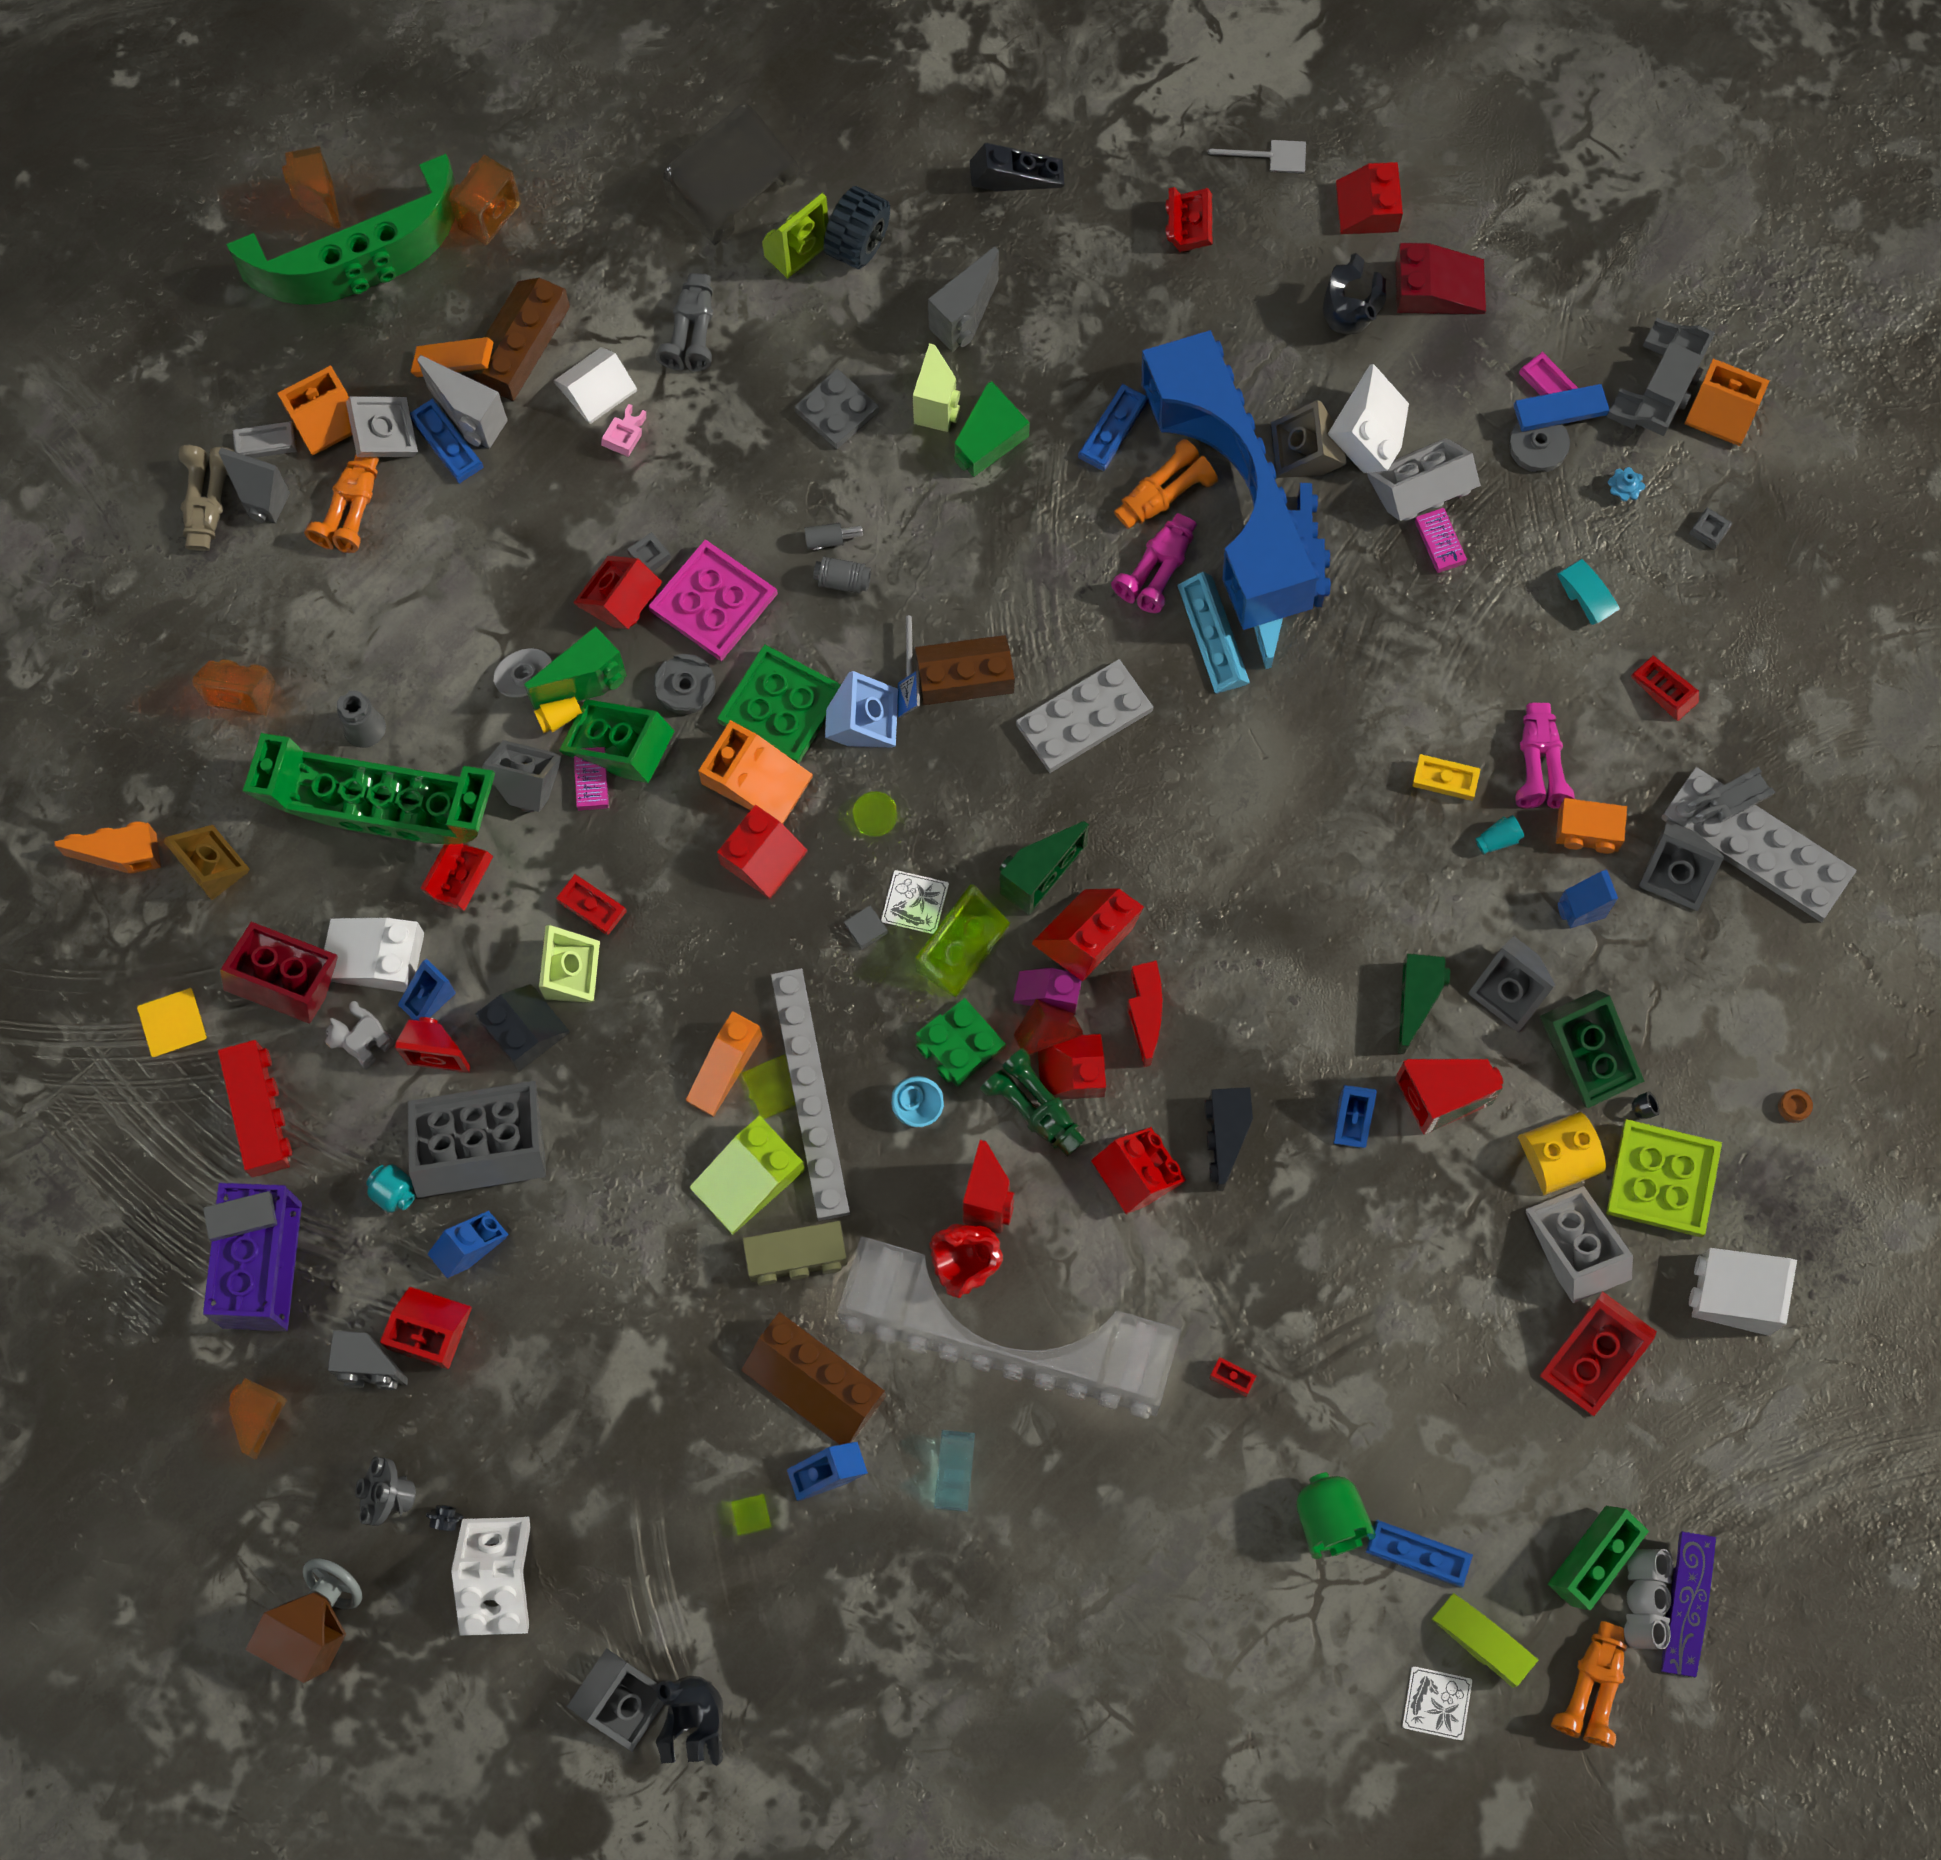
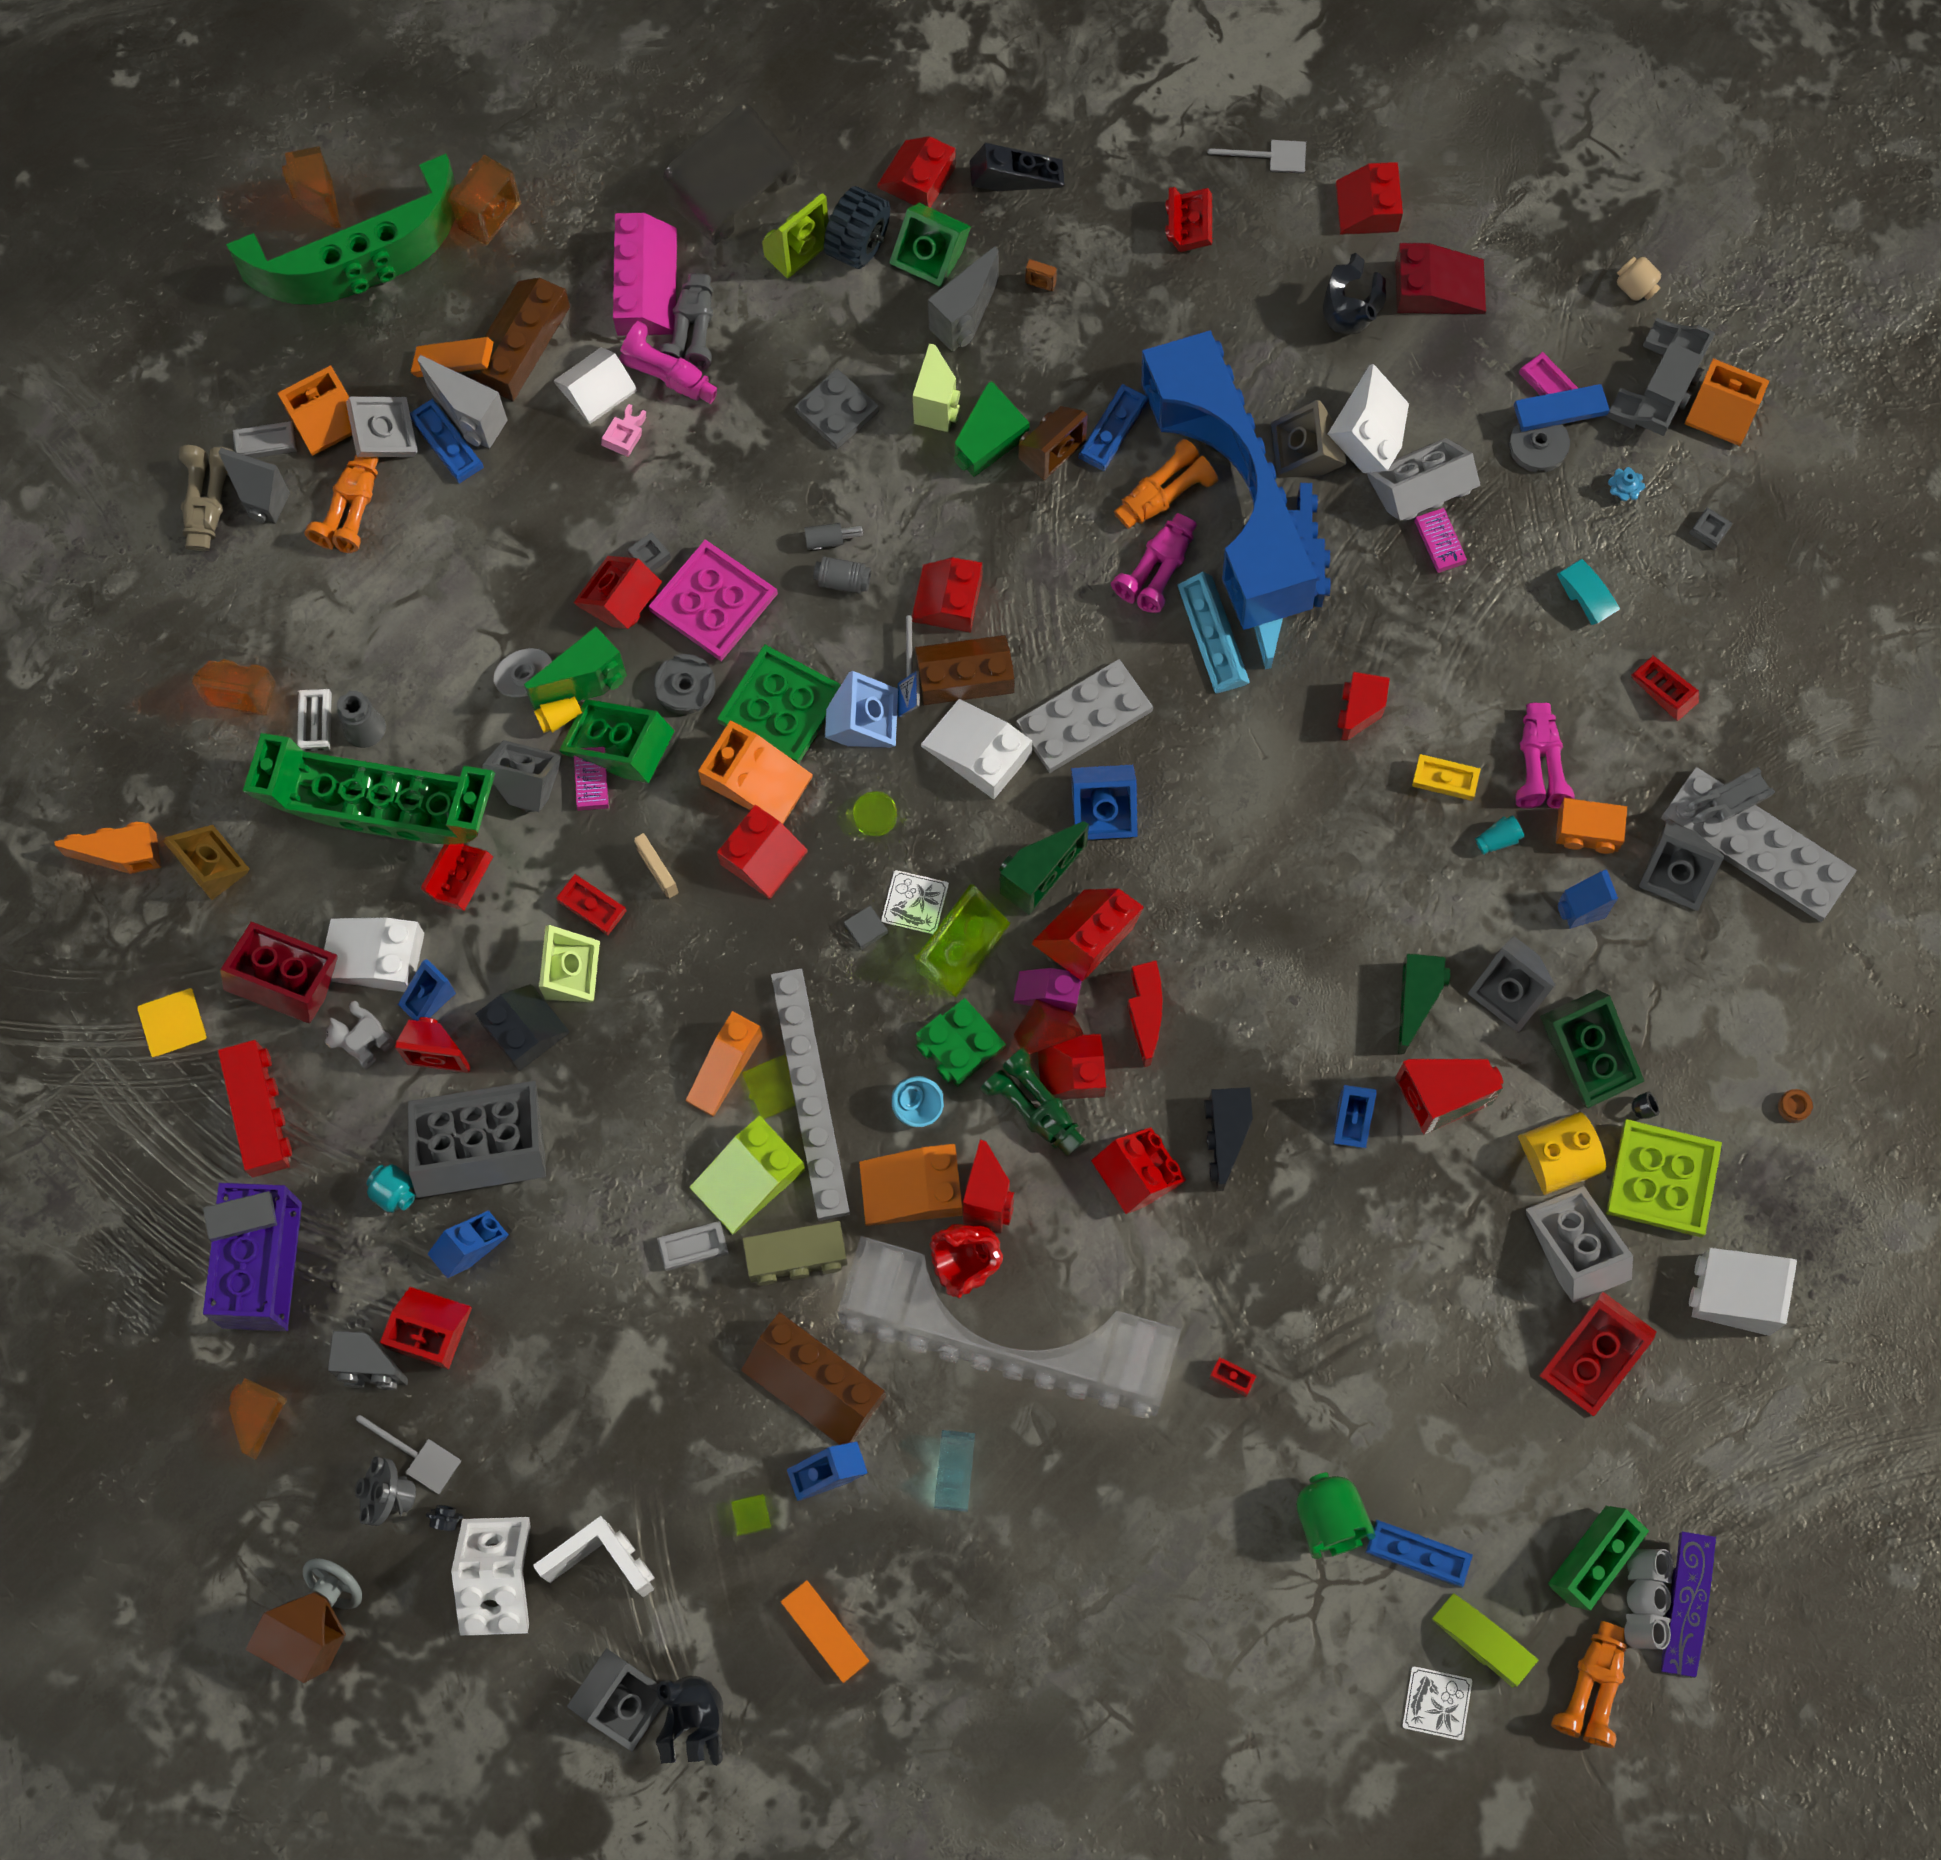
(314, 744): none -> white tile
(431, 1466): none -> light grey piece
(587, 1541): none -> white bracket
(644, 273): none -> dark pink slope
(655, 866): none -> tan tile
(675, 372): none -> dark pink piece
(693, 1246): none -> light grey tile
(825, 1631): none -> orange tile
(911, 1185): none -> orange slope
(919, 170): none -> red slope
(929, 244): none -> green slope
(948, 594): none -> red slope
(979, 747): none -> white slope
(1041, 275): none -> dark orange tile
(1053, 440): none -> reddish brown slope
(1105, 800): none -> blue slope
(1365, 703): none -> red slope
(1639, 278): none -> tan head

